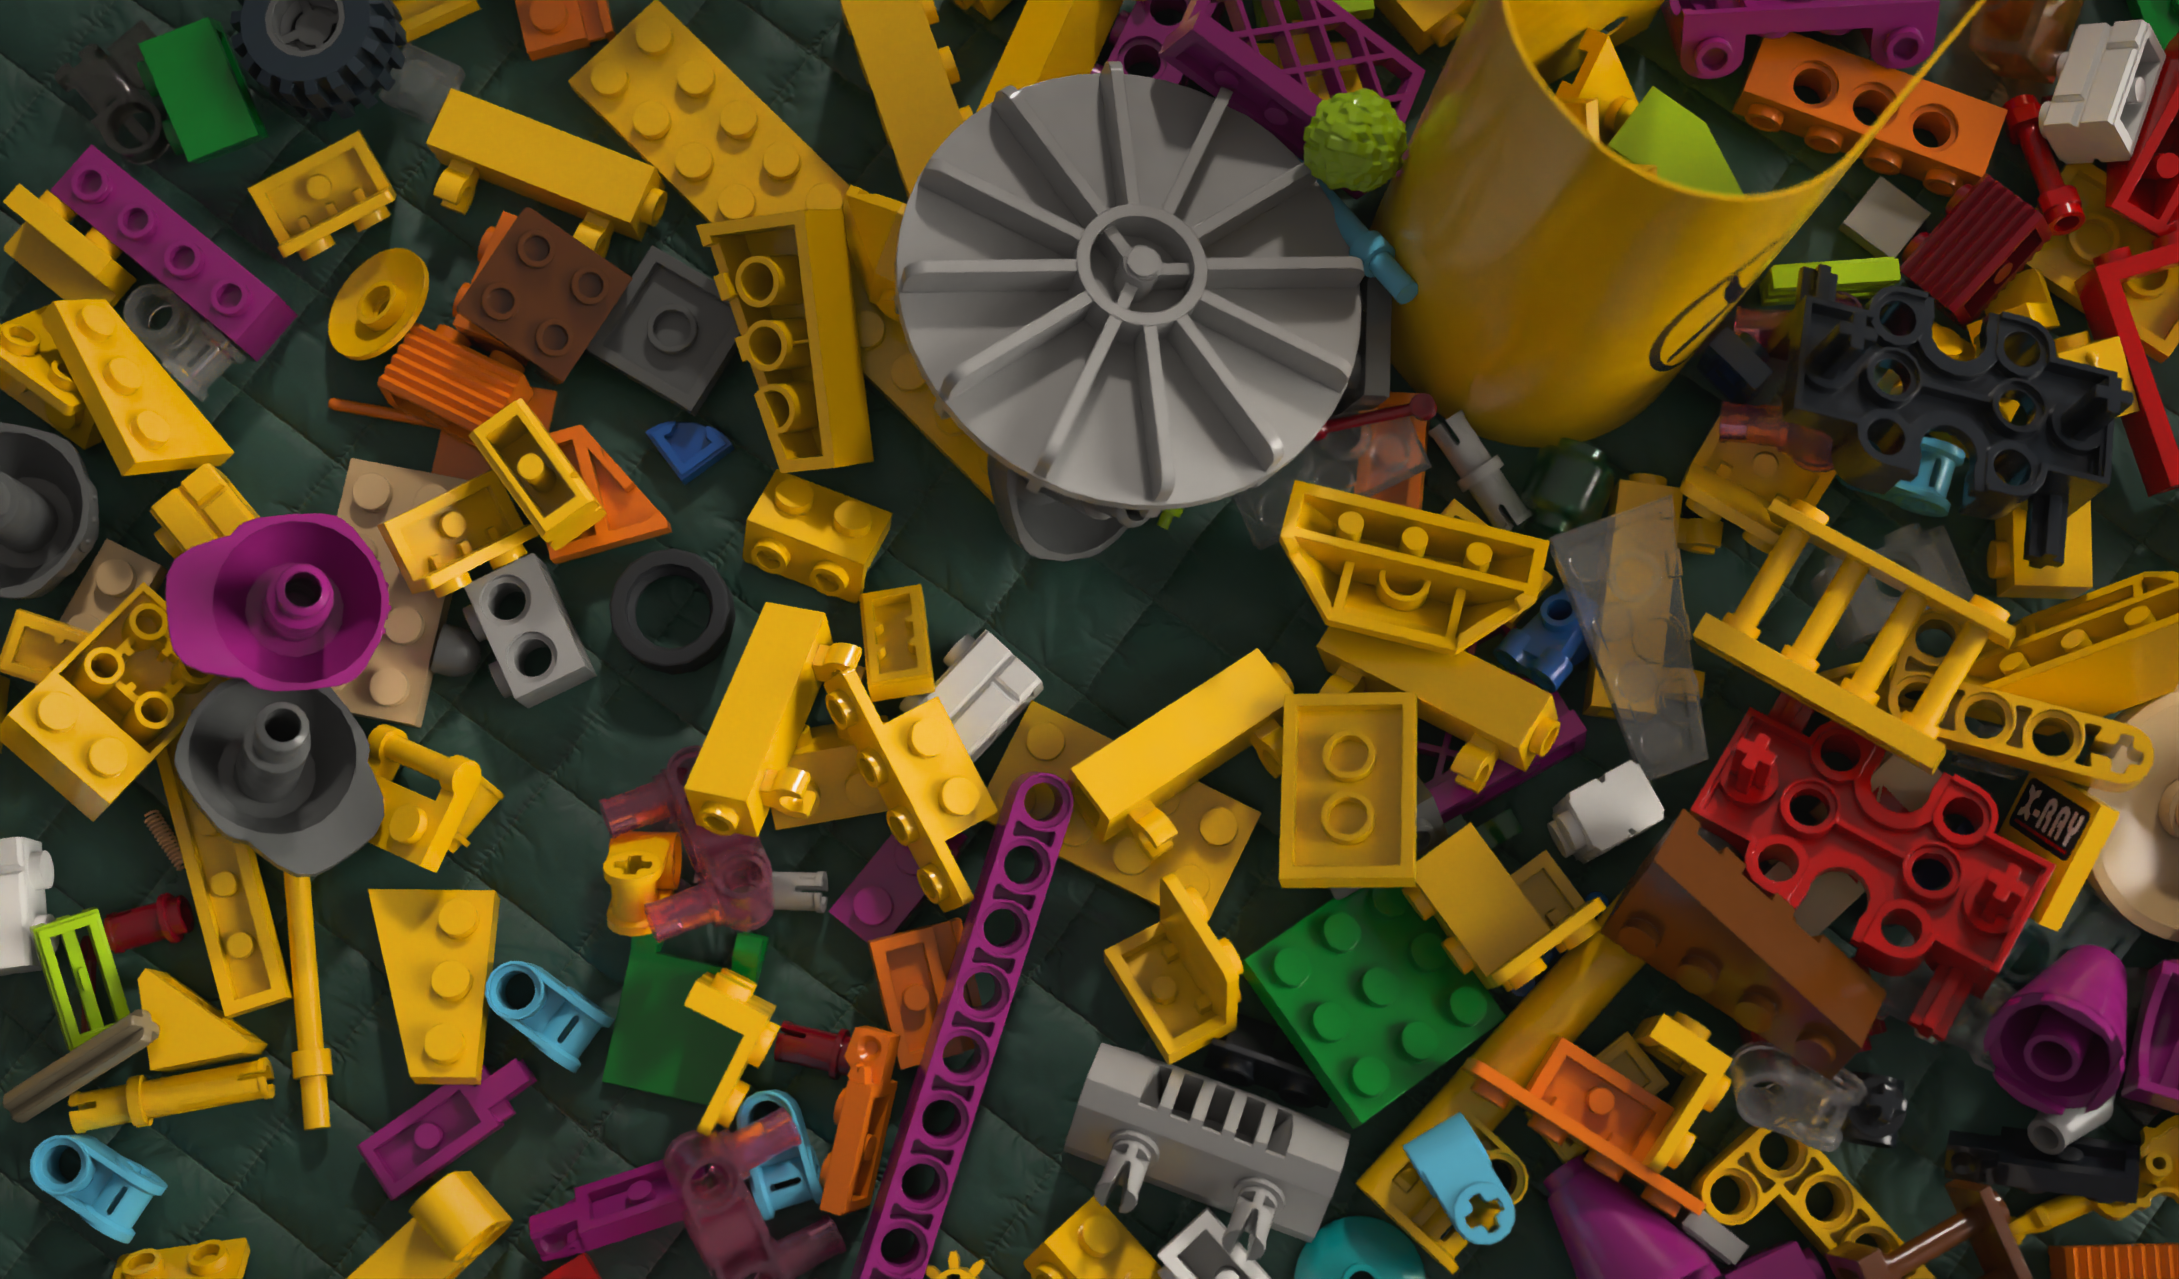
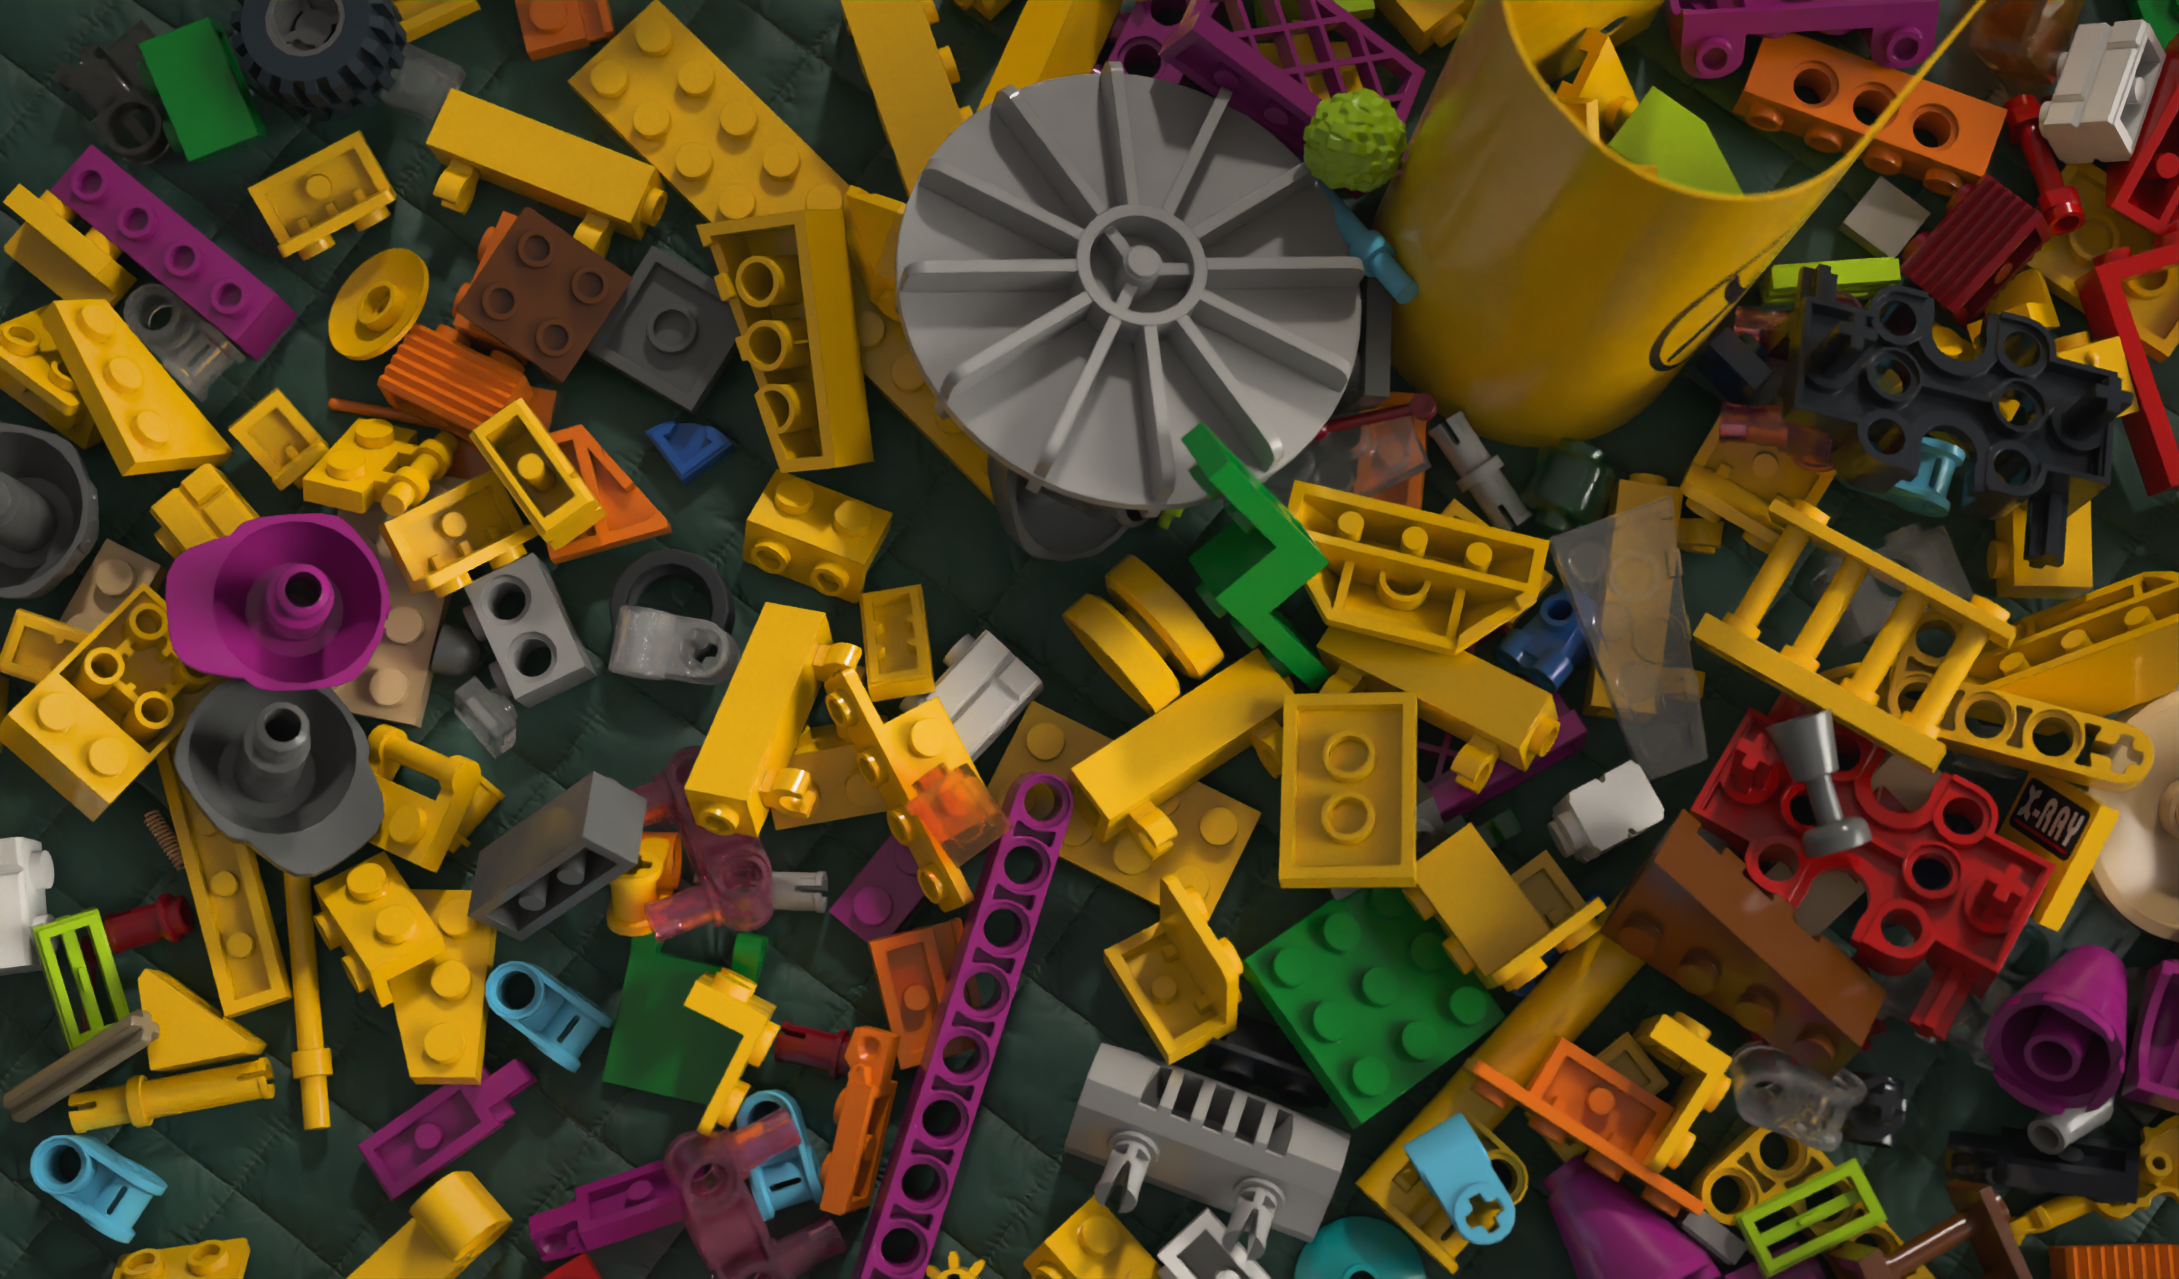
(280, 439): none -> yellow bracket
(376, 925): none -> yellow bracket
(380, 466): none -> yellow plate
(487, 716): none -> clear plate
(558, 856): none -> dark grey brick
(662, 647): none -> clear piece
(958, 811): none -> clear orange bracket
(1152, 628): none -> yellow wheel
(1254, 560): none -> green bracket
(1758, 1243): none -> lime tile
(1810, 756): none -> dark grey piece

